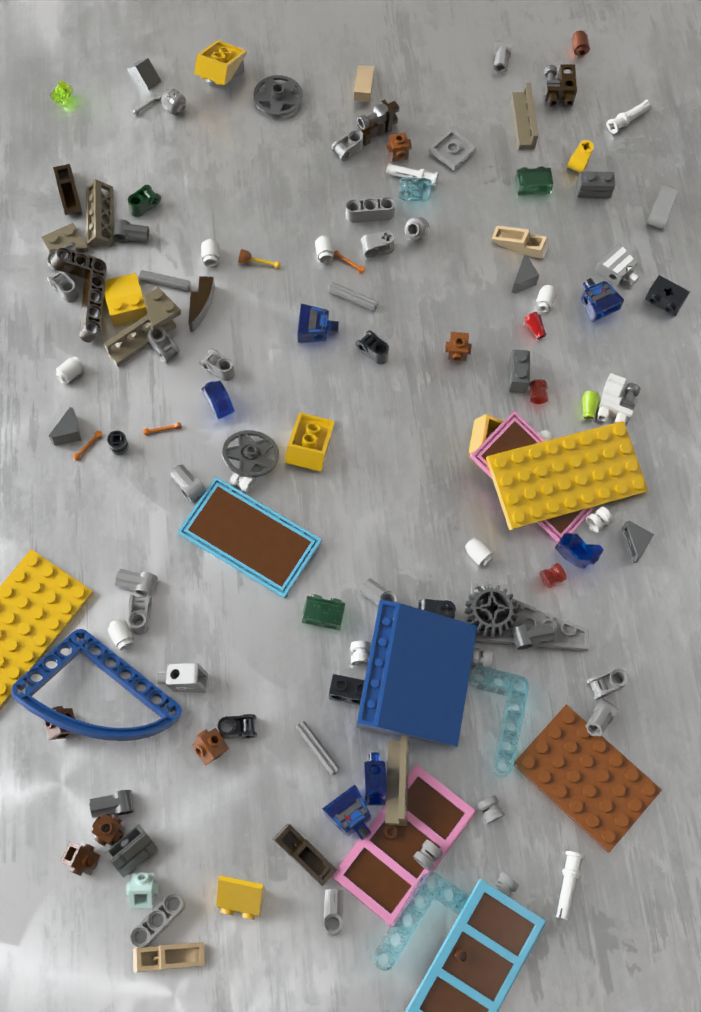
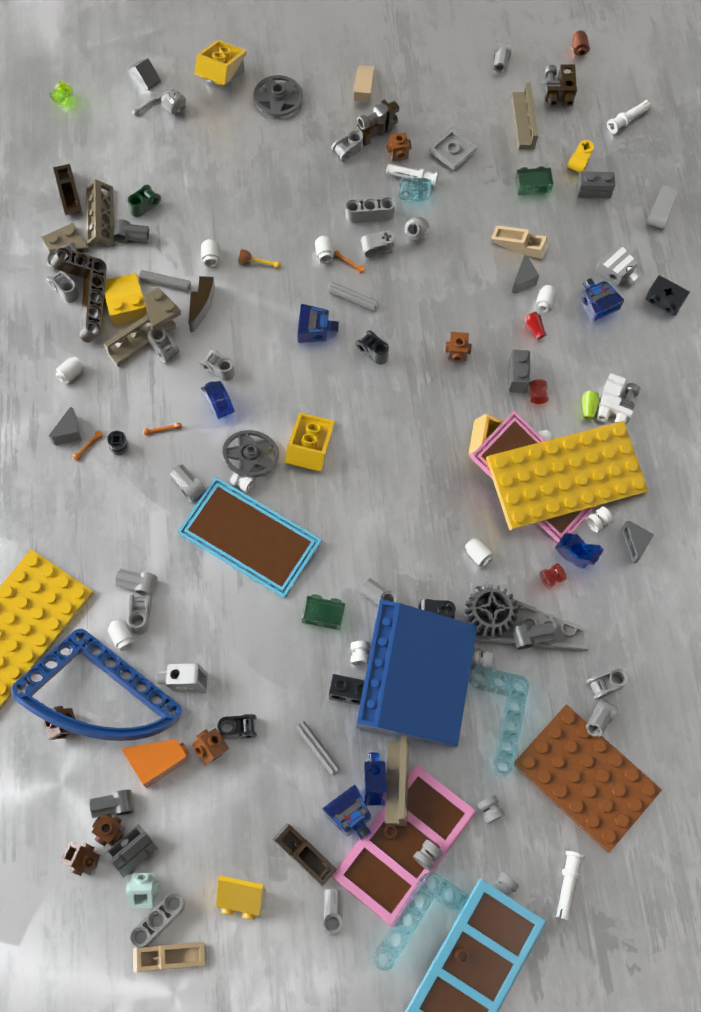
(156, 759): none -> orange slope

